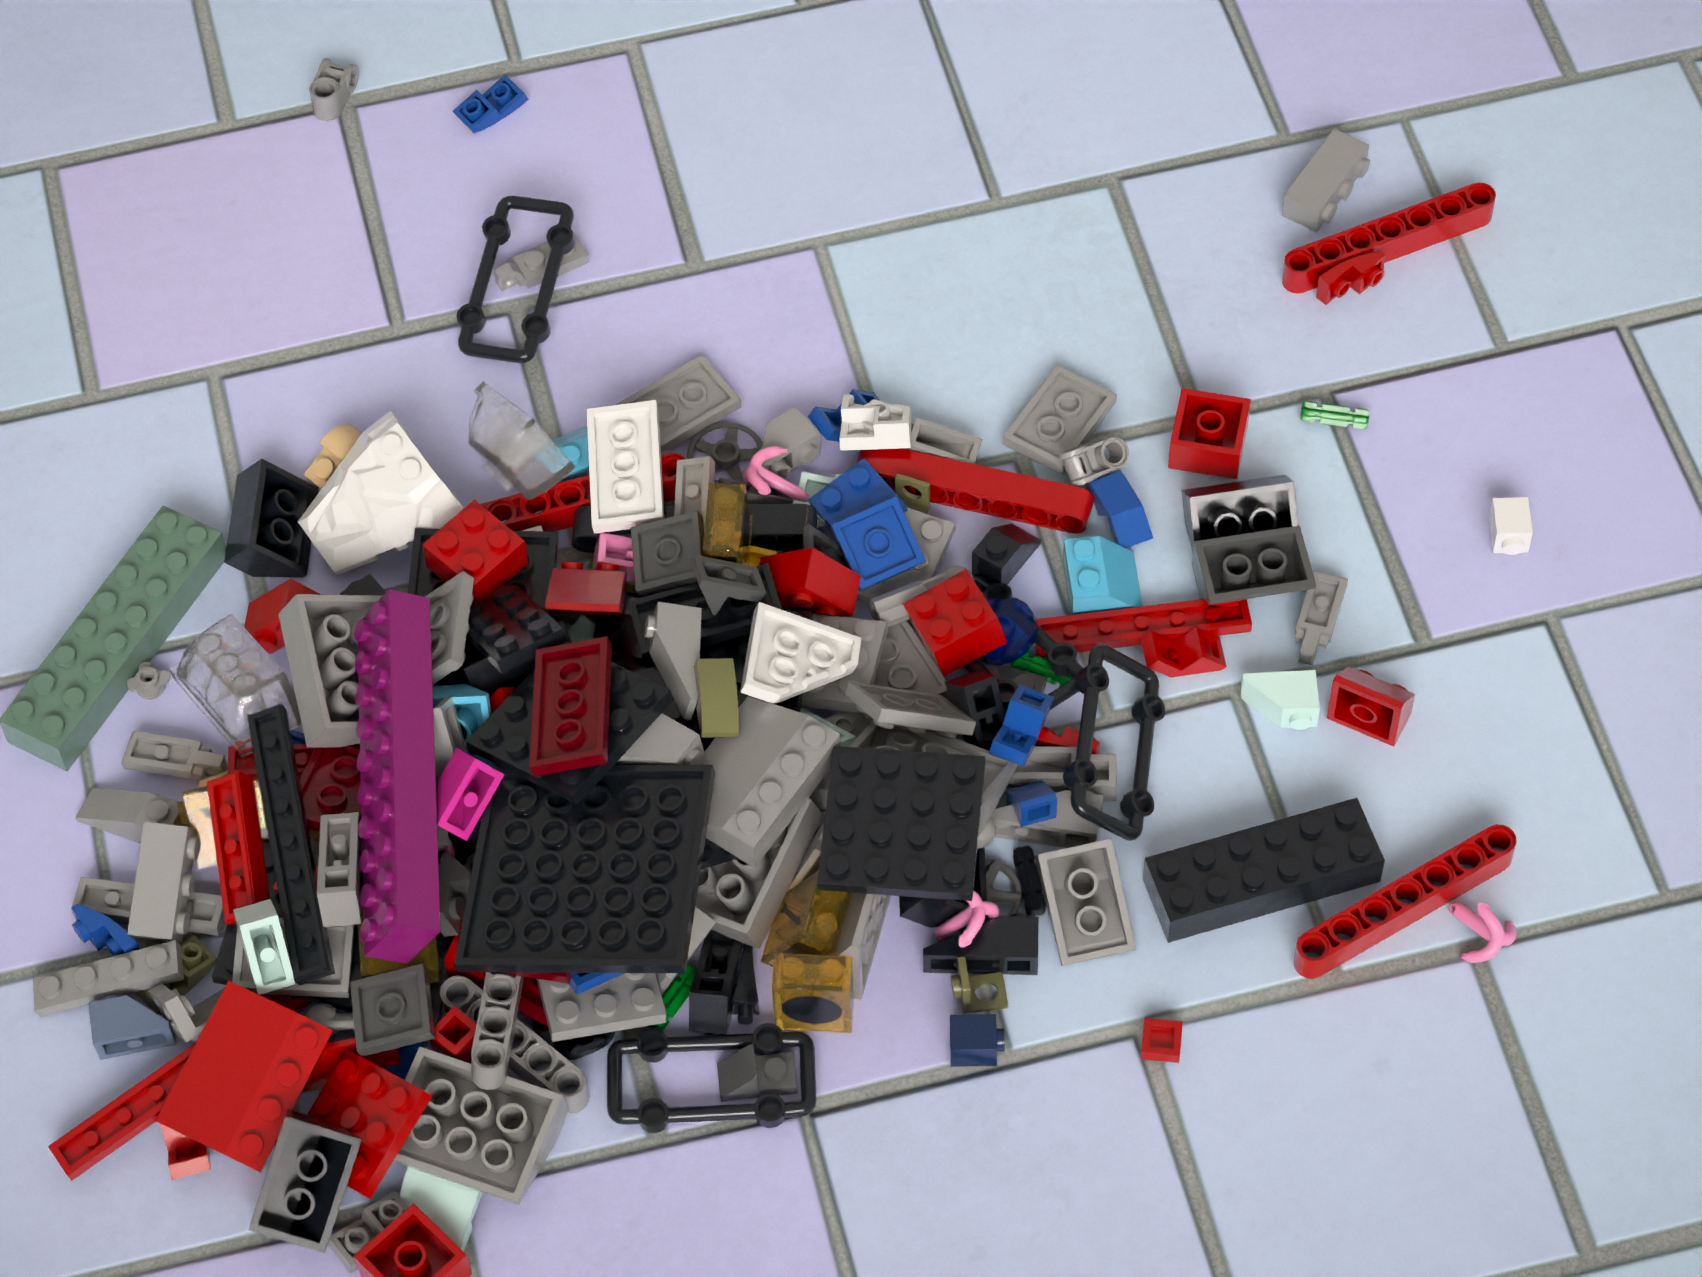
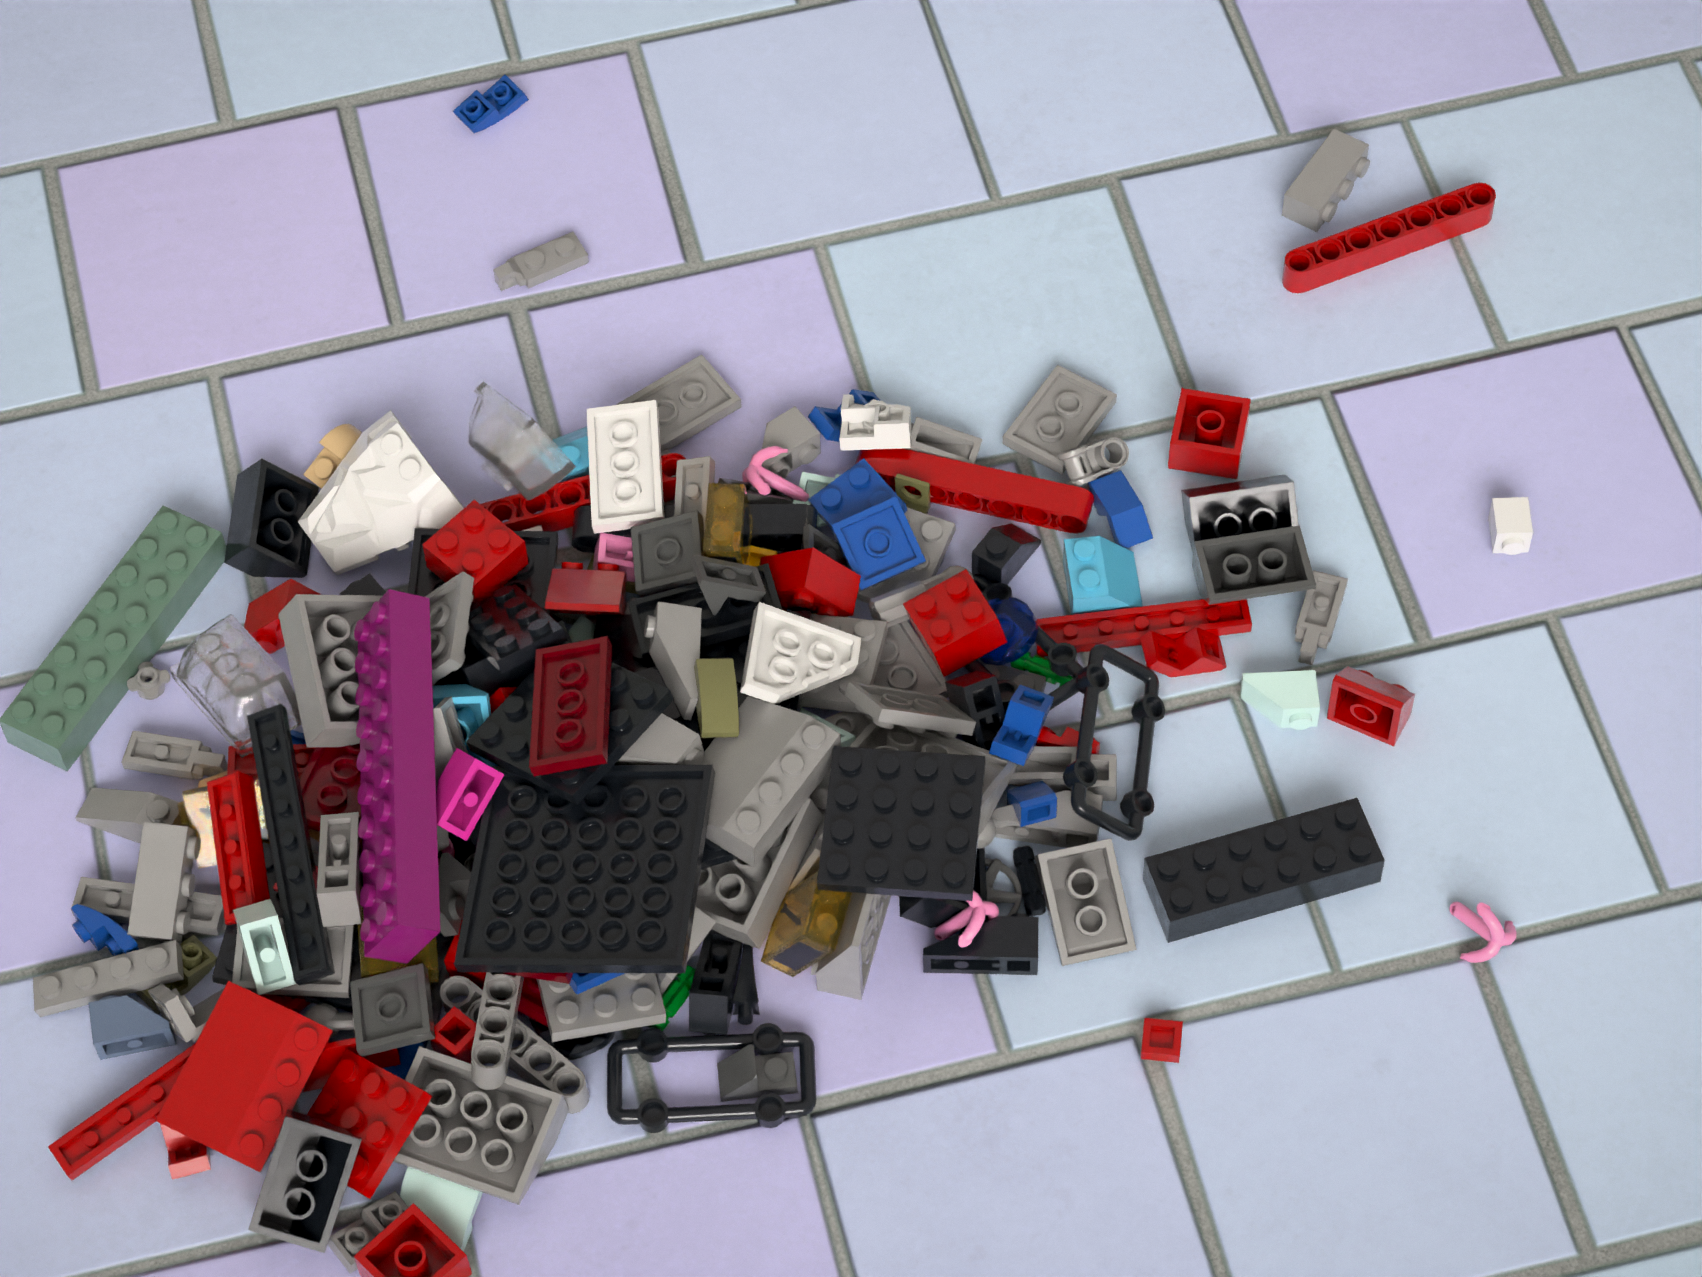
(332, 89): light grey piece -> none
(535, 325): black bar -> none
(726, 451): dark grey wheel -> none
(813, 992): clear yellow brick -> none
(965, 987): olive bracket -> none
(975, 1040): dark blue brick -> none
(1334, 415): axle -> none
(1353, 273): red slope -> none
(1398, 915): red beam -> none

